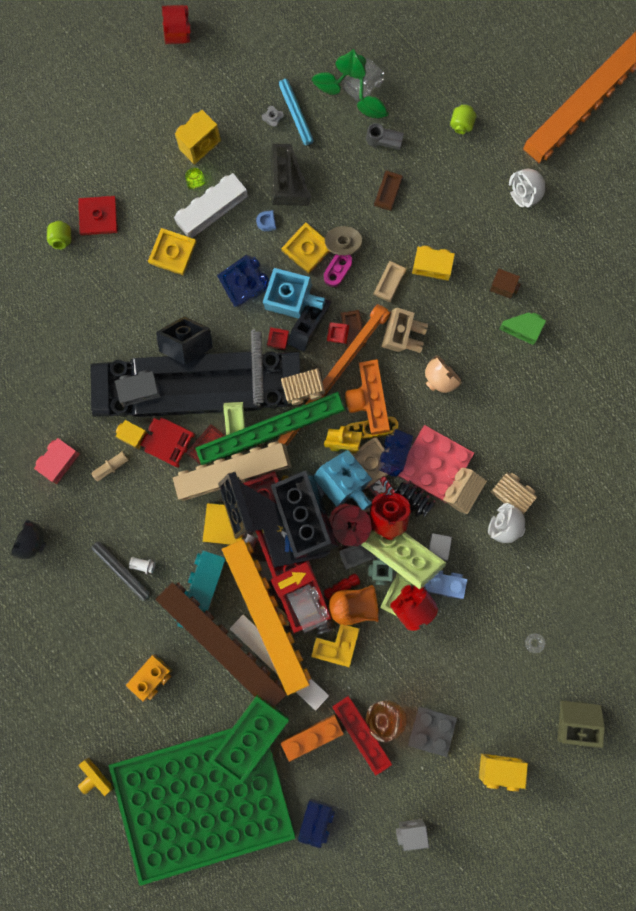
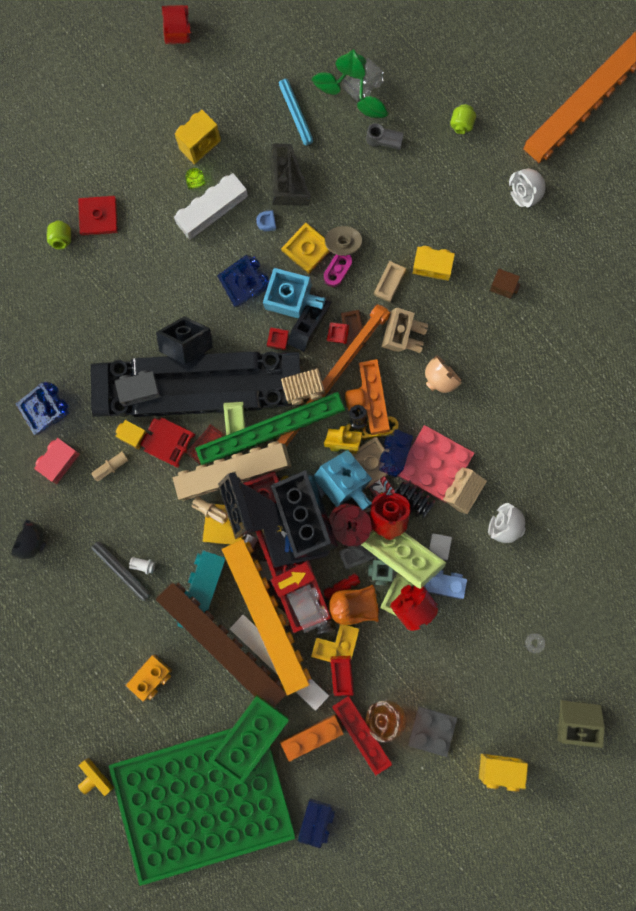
(42, 407): none -> clear blue plate
(172, 251): yellow plate -> none
(209, 510): none -> tan axle
(259, 399): light grey piece -> none
(275, 120): light grey plate -> none
(342, 675): none -> red tile
(355, 416): none -> black bush
(388, 190): reddish brown tile -> none
(412, 835): light grey brick -> none
(513, 492): tan brick -> none
(525, 327): bright green slope -> none

